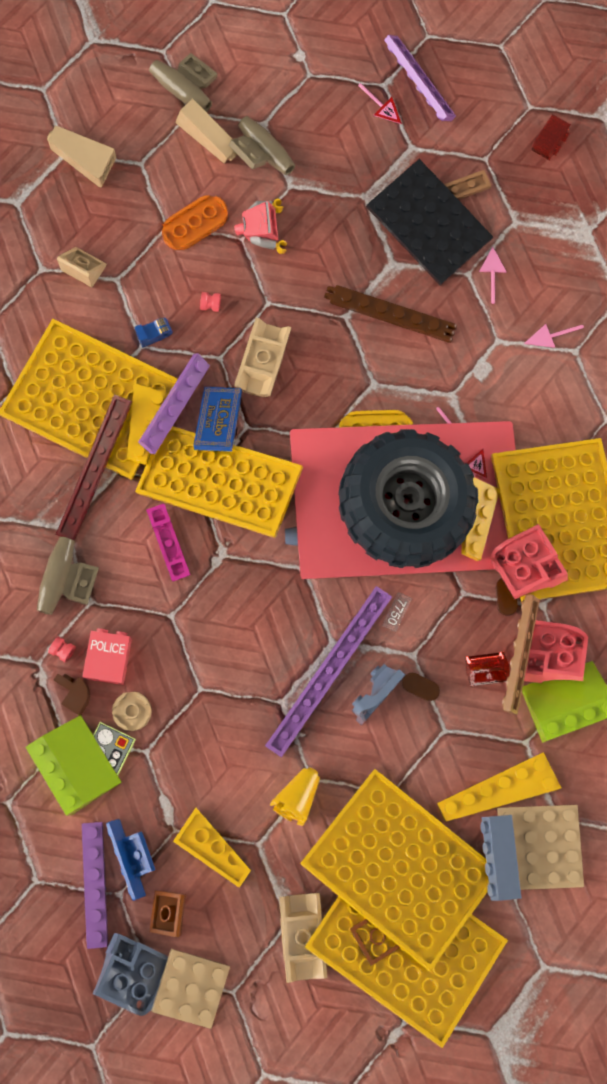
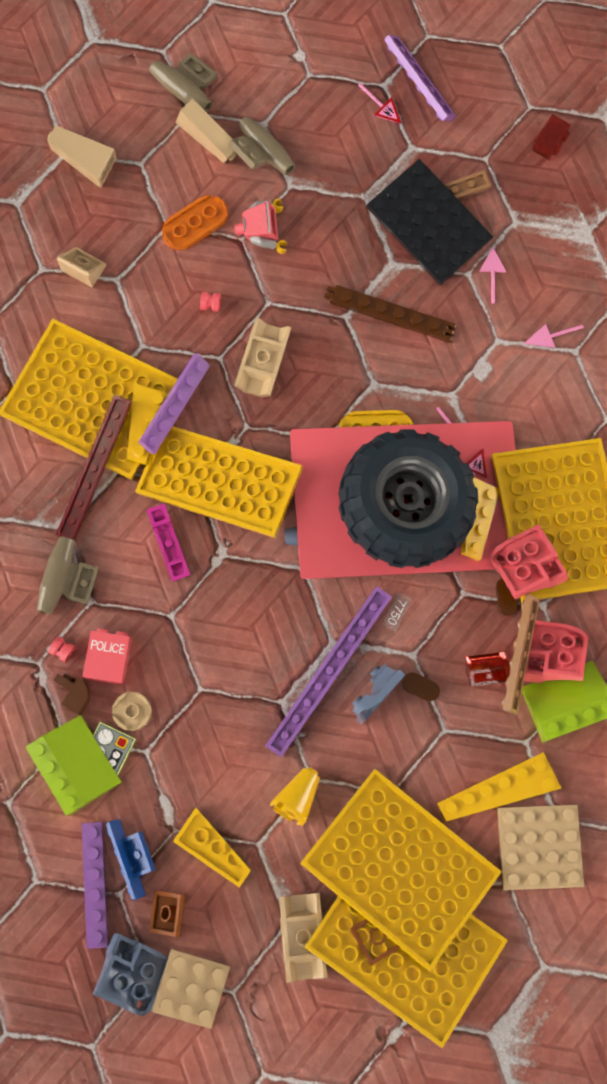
(153, 332): blue leg -> none
(217, 419): blue tile -> none
(500, 858): sand blue brick -> none

